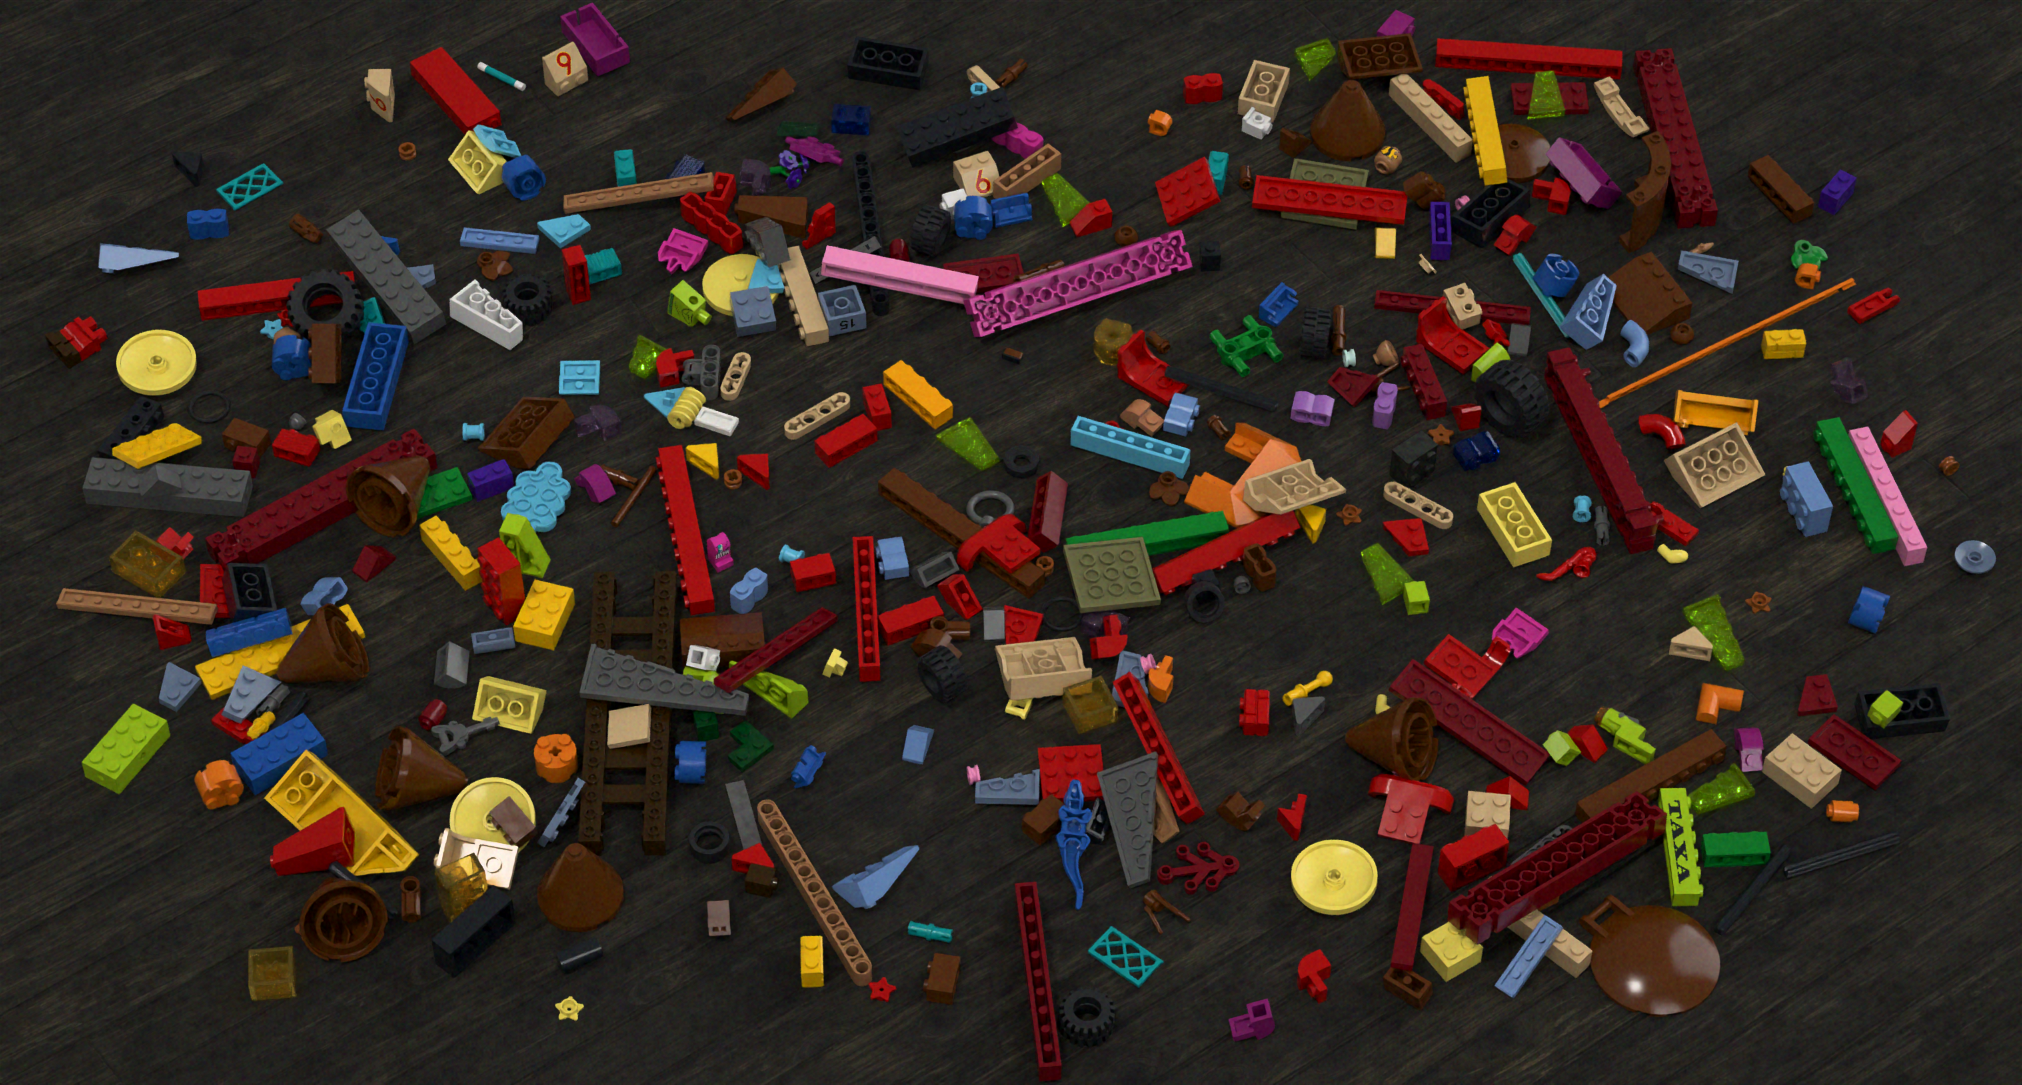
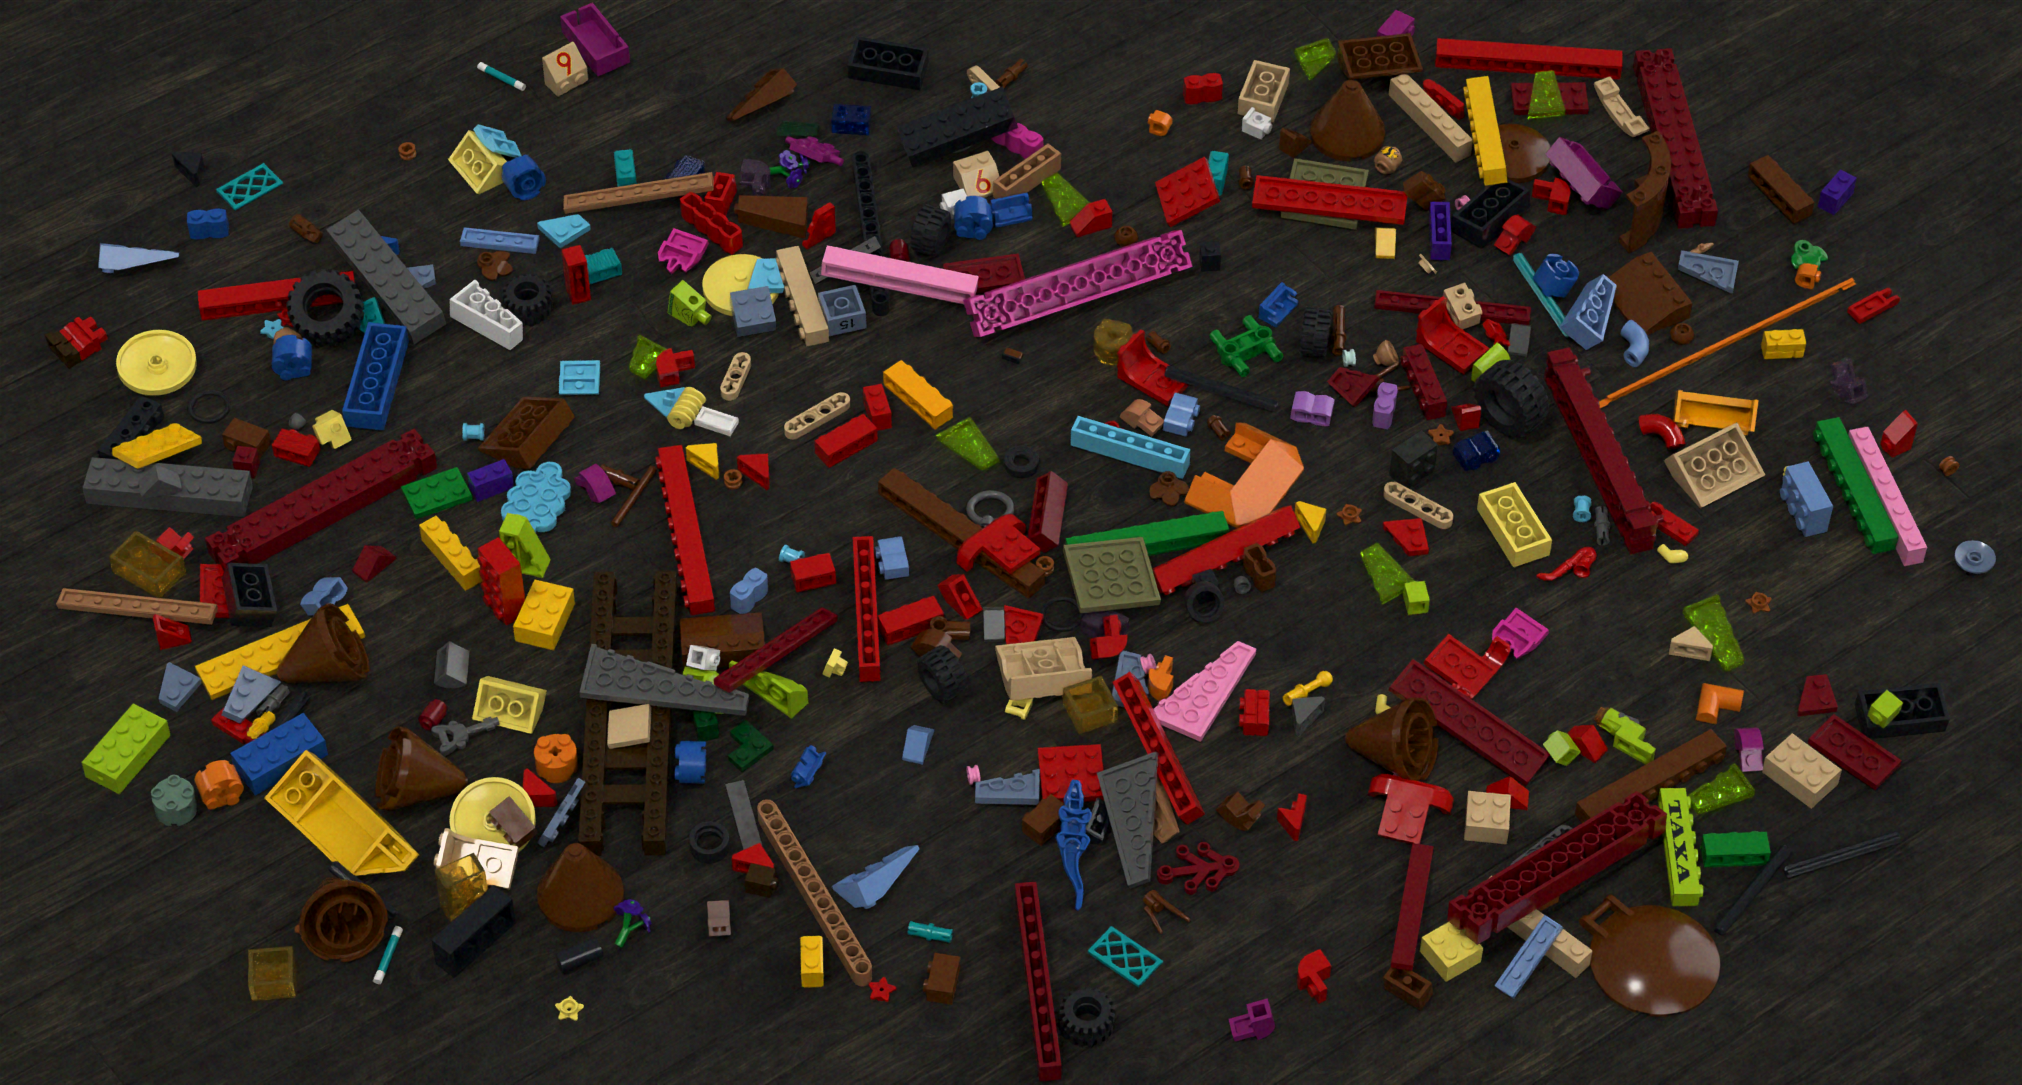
(174, 801): none -> sand green brick
(249, 632): blue brick -> none
(317, 846): red slope -> none
(325, 353): reddish brown brick -> none
(381, 92): tan slope -> none
(387, 955): none -> teal bar
(389, 493): reddish brown cone -> none
(411, 899): reddish brown piece -> none
(454, 91): red brick -> none
(493, 640): sand blue brick -> none
(538, 791): none -> red slope
(600, 419): clear purple brick -> none
(628, 909): none -> plant
(704, 372): dark grey piece -> none
(719, 552): dark pink leg -> none
(767, 240): dark grey wedge -> none
(934, 569): dark grey brick -> none
(1037, 271): reddish brown pin -> none
(1201, 697): none -> bright pink wing
(1289, 489): tan piece -> none
(1334, 877): light yellow dish -> none
(1473, 857): red brick -> none
(1842, 811): orange brick -> none
(1868, 609): blue brick -> none

